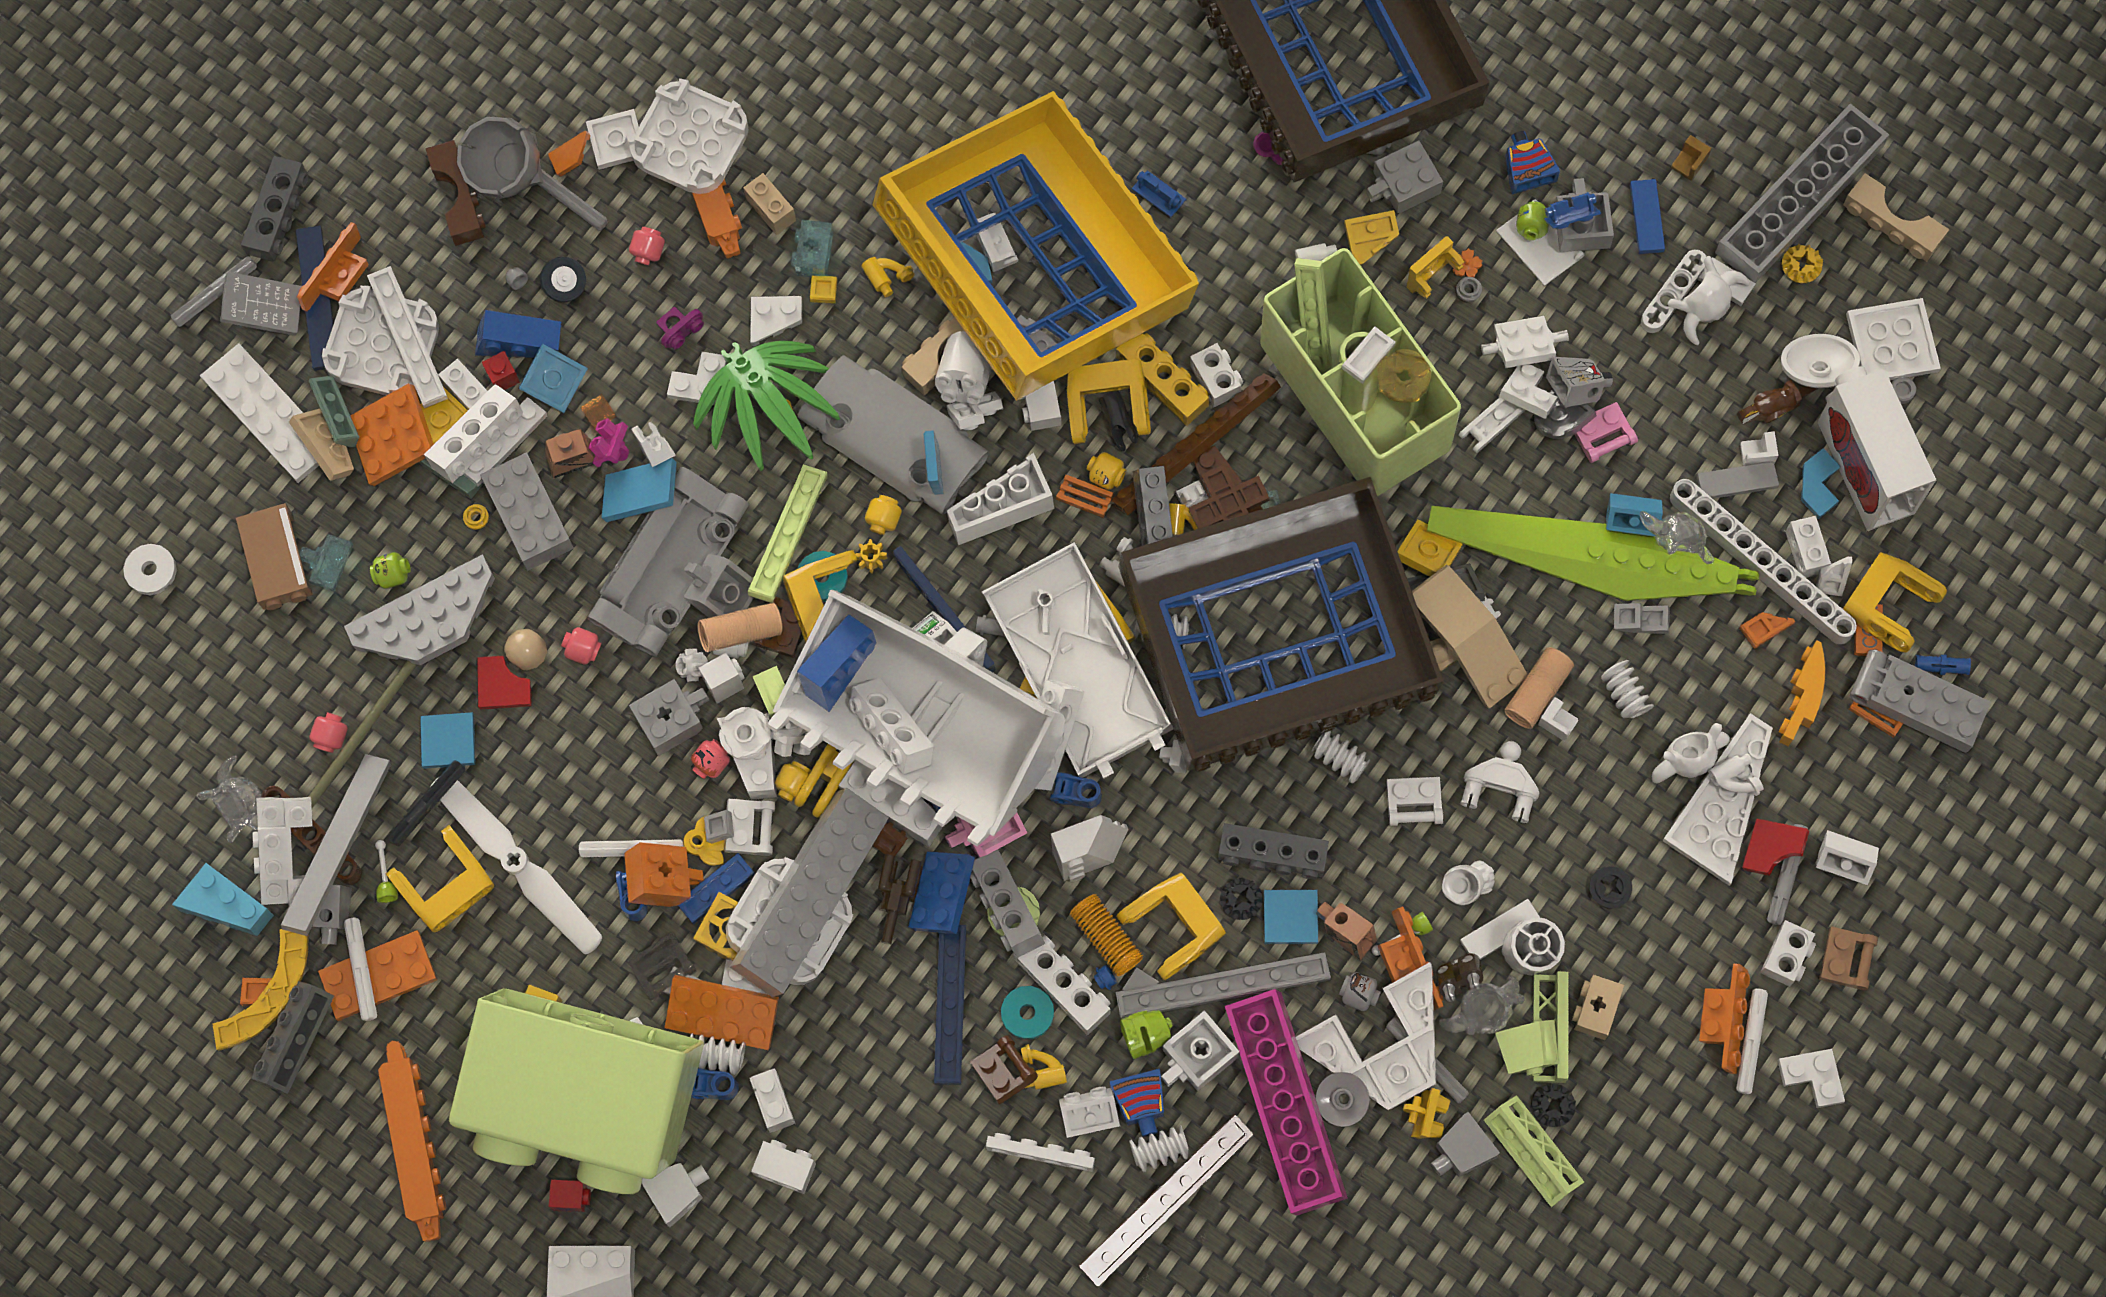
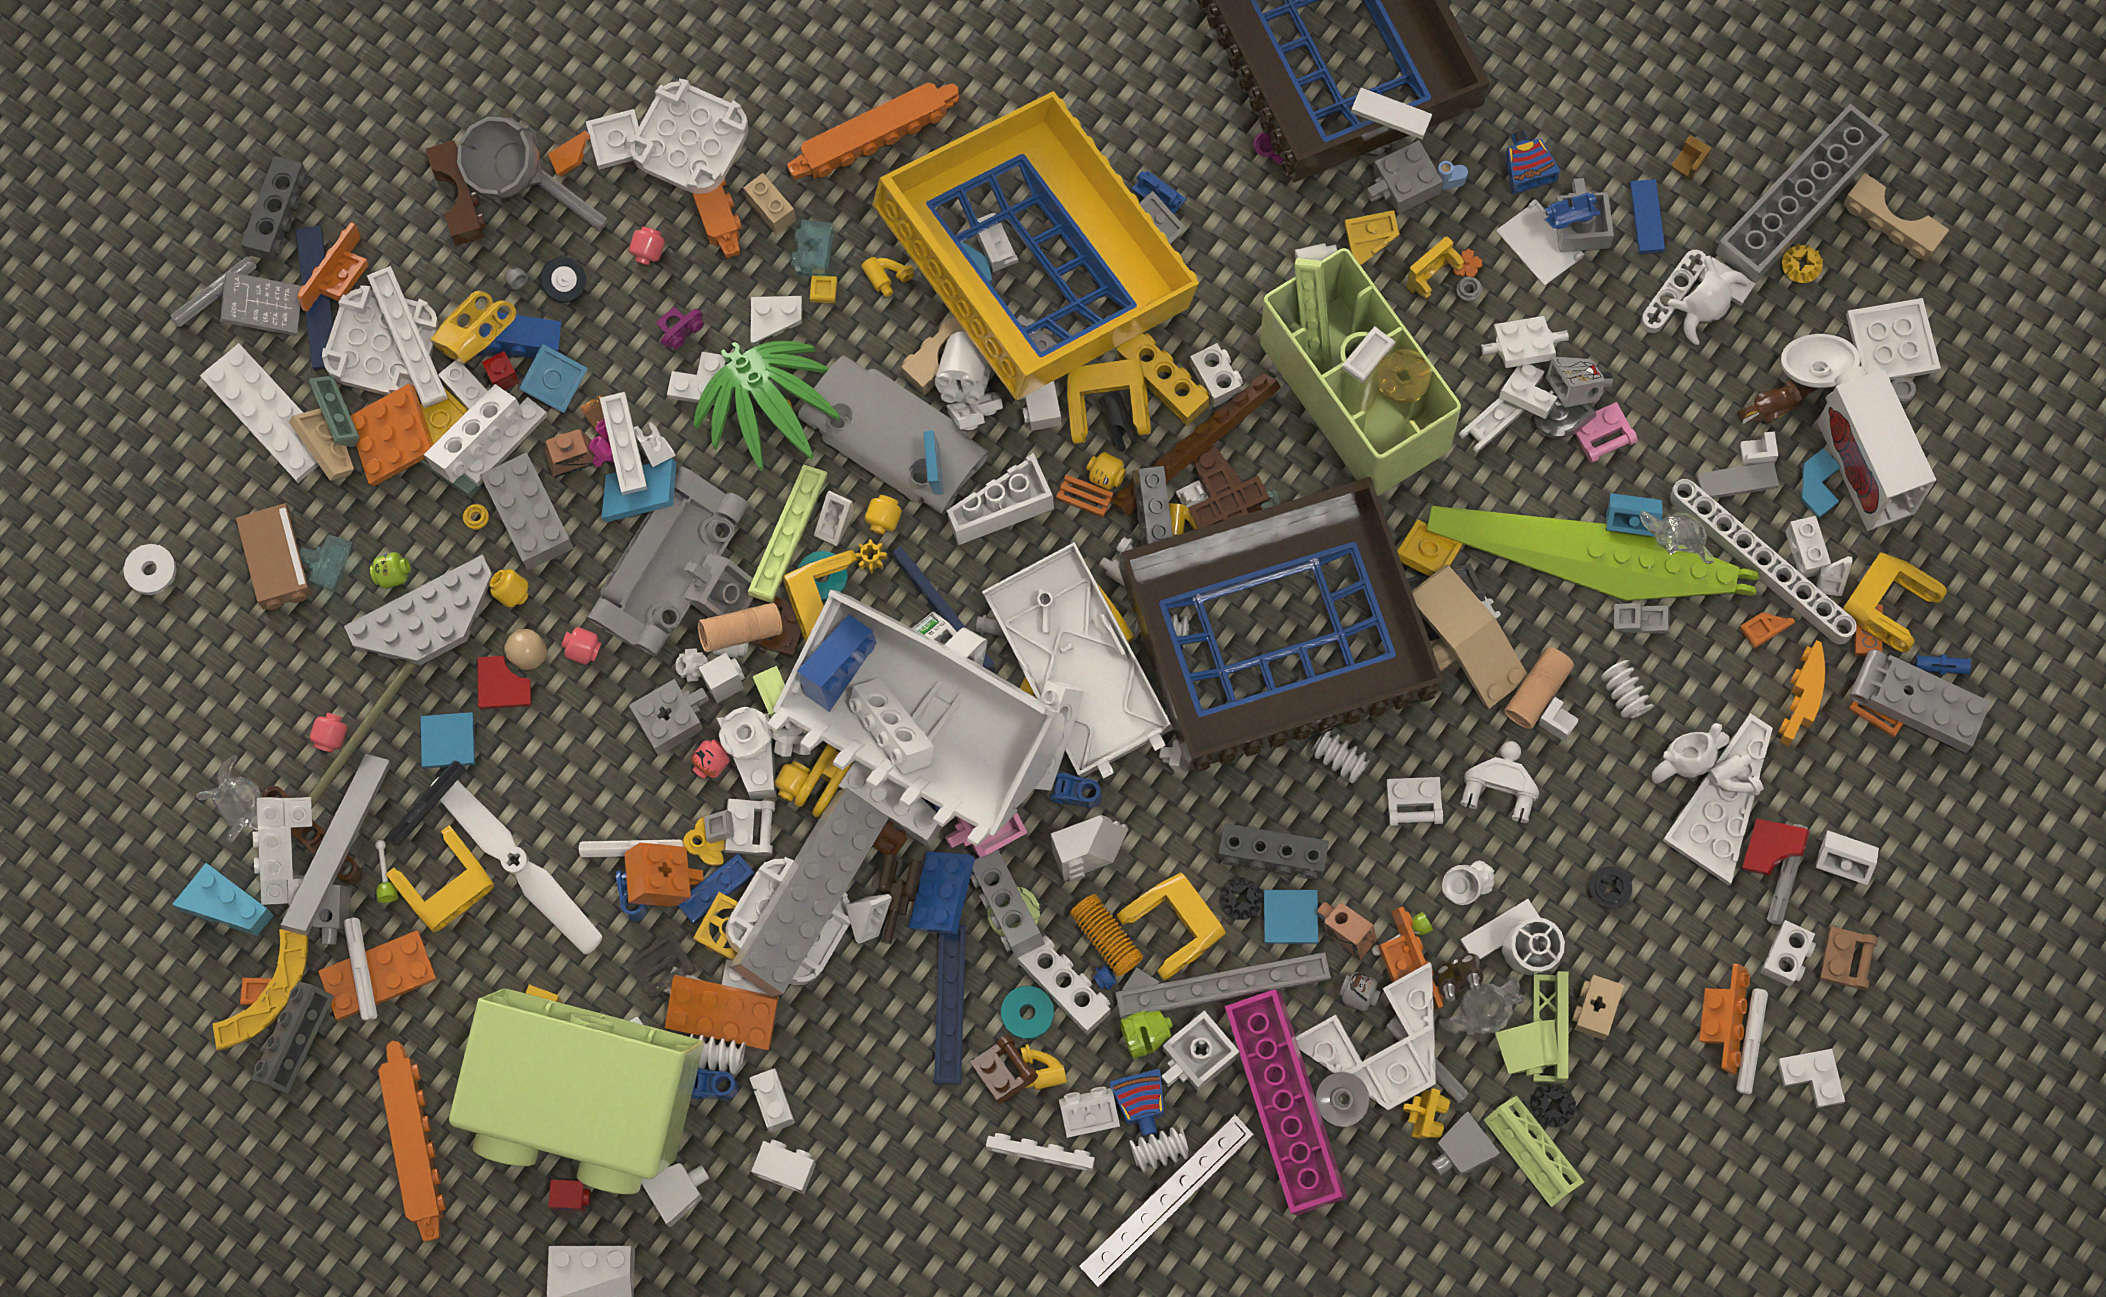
(466, 341): none -> yellow connector
(509, 588): none -> yellow head
(623, 443): none -> white plate
(834, 518): none -> white slope
(868, 916): none -> white slope
(873, 130): none -> orange hinge
(1162, 217): none -> light grey hinge
(1391, 113): none -> white tile
(1452, 175): none -> light blue piece
(1531, 221): lime head -> none

